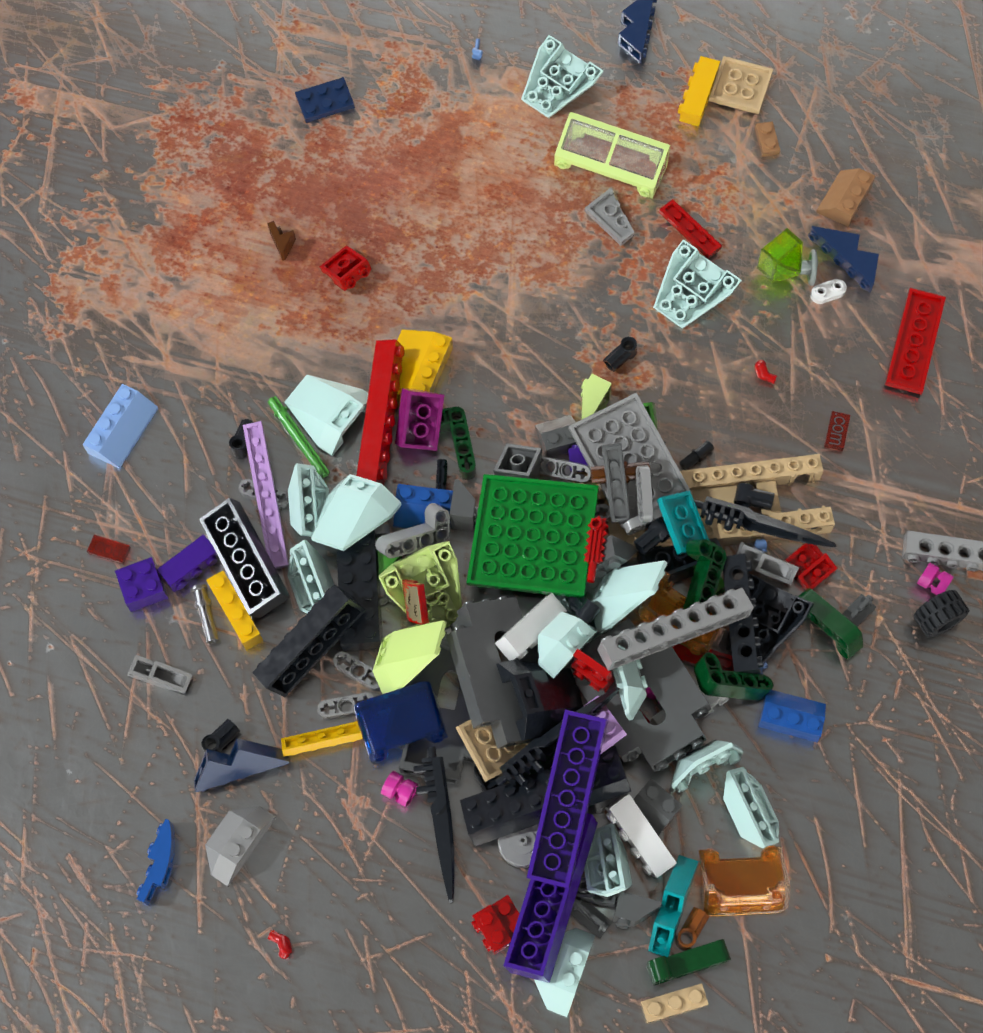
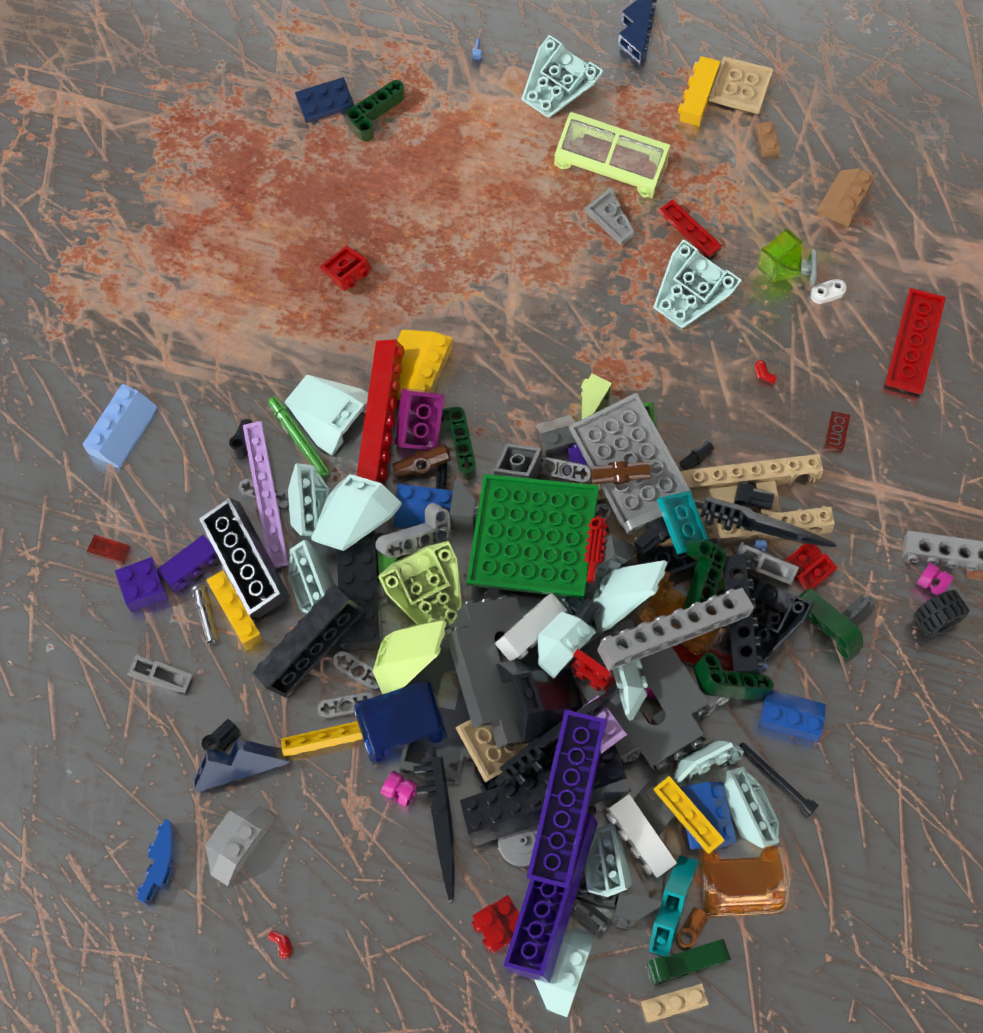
(282, 241): reddish brown slope -> none
(360, 116): none -> dark green beam
(410, 465): none -> reddish brown piece
(415, 602): slope -> none
(616, 482): dark grey tile -> none
(620, 354): black piece -> none
(644, 494): light grey beam -> none
(689, 815): none -> yellow plate
(713, 804): none -> blue slope
(807, 805): none -> black piece
(843, 250): dark blue slope -> none

